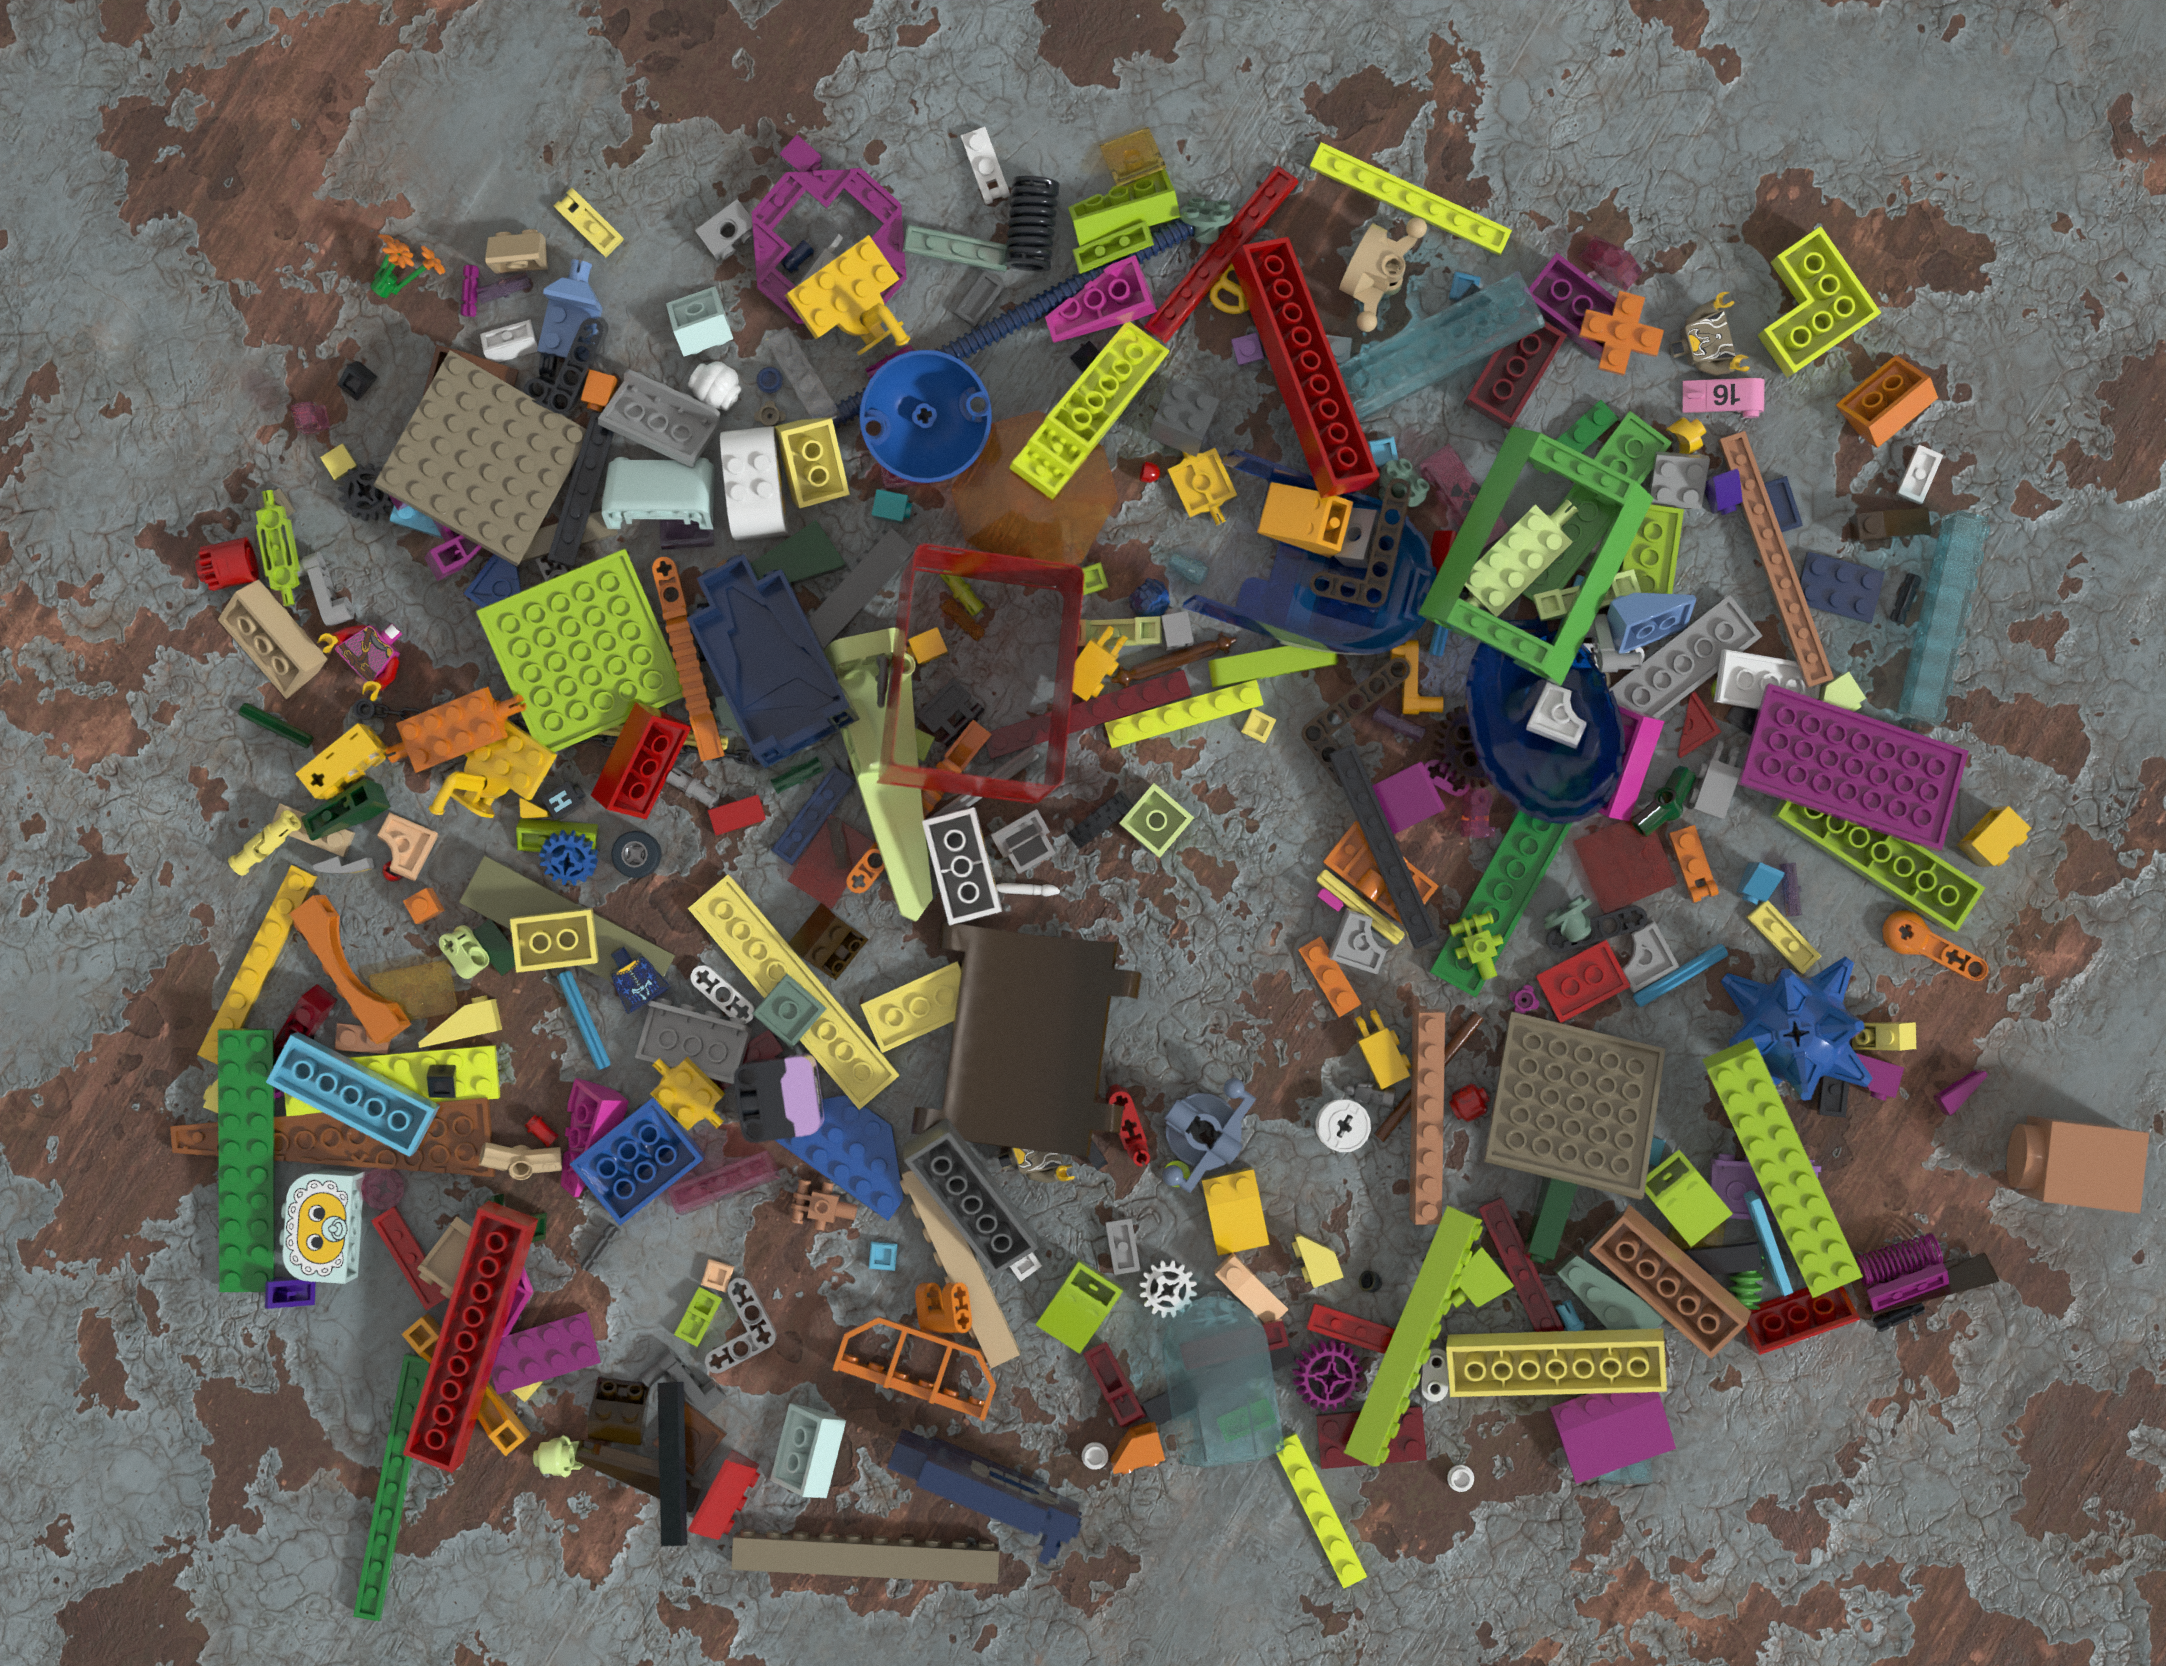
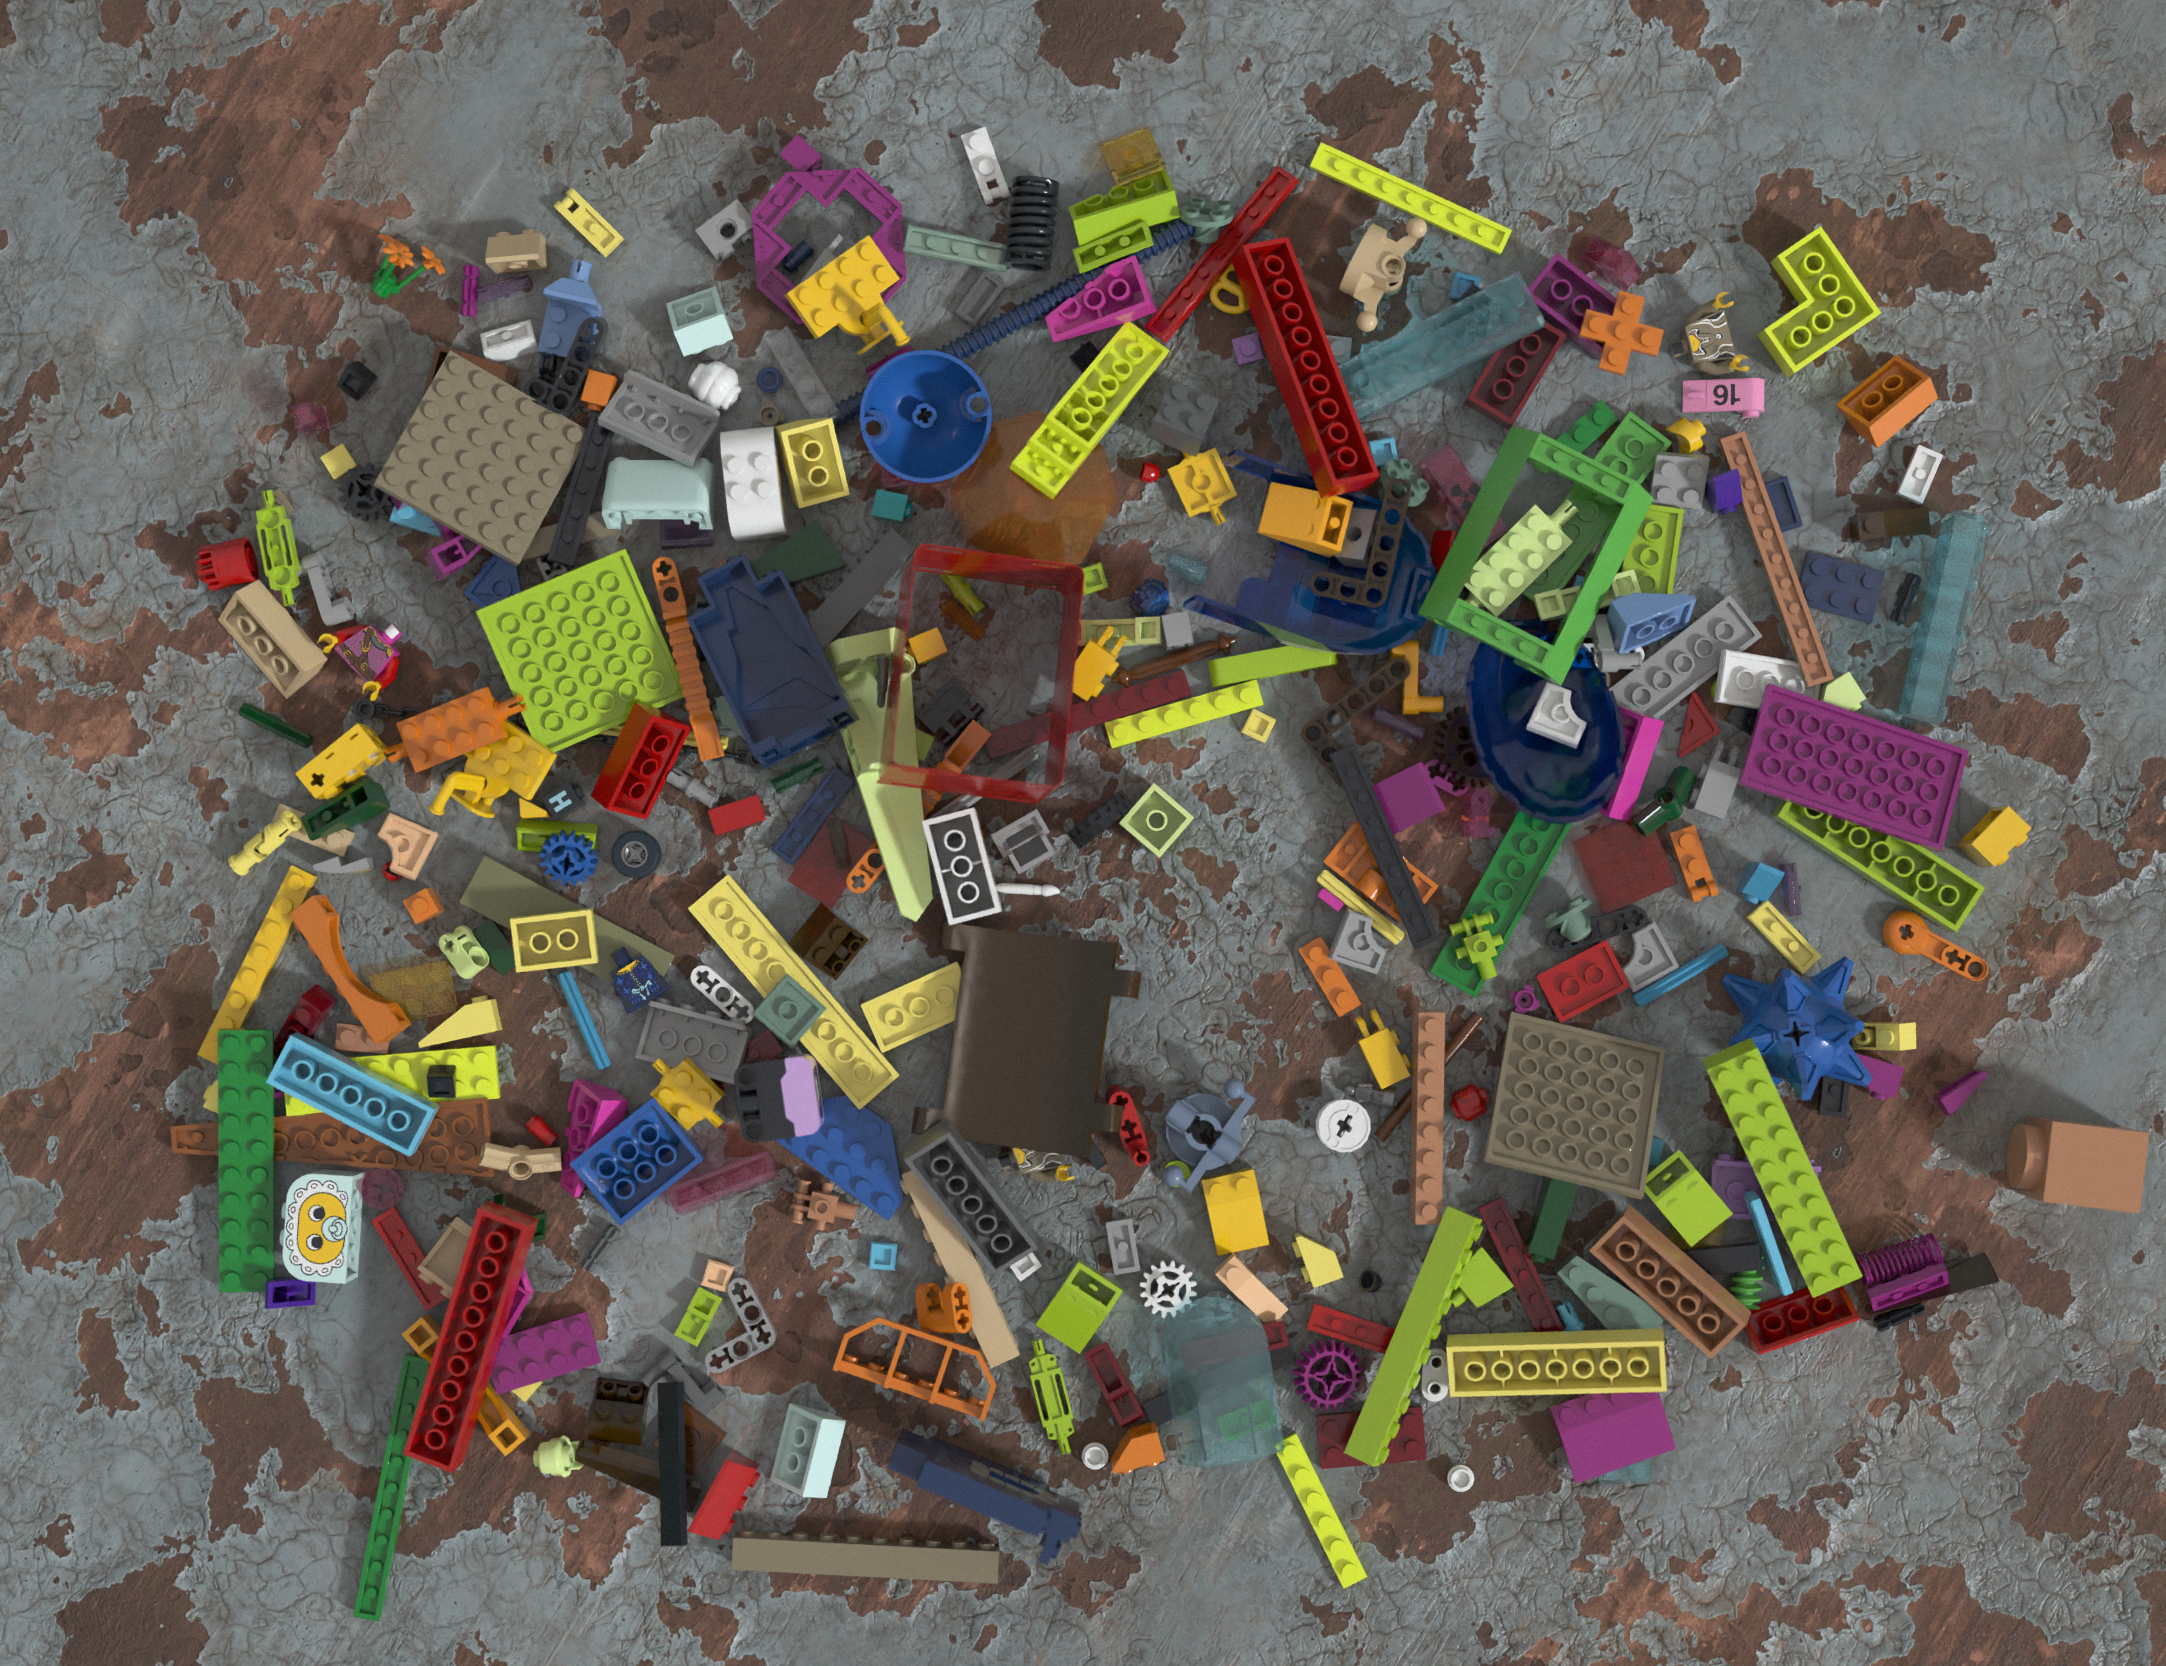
(1044, 1368): none -> lime piece

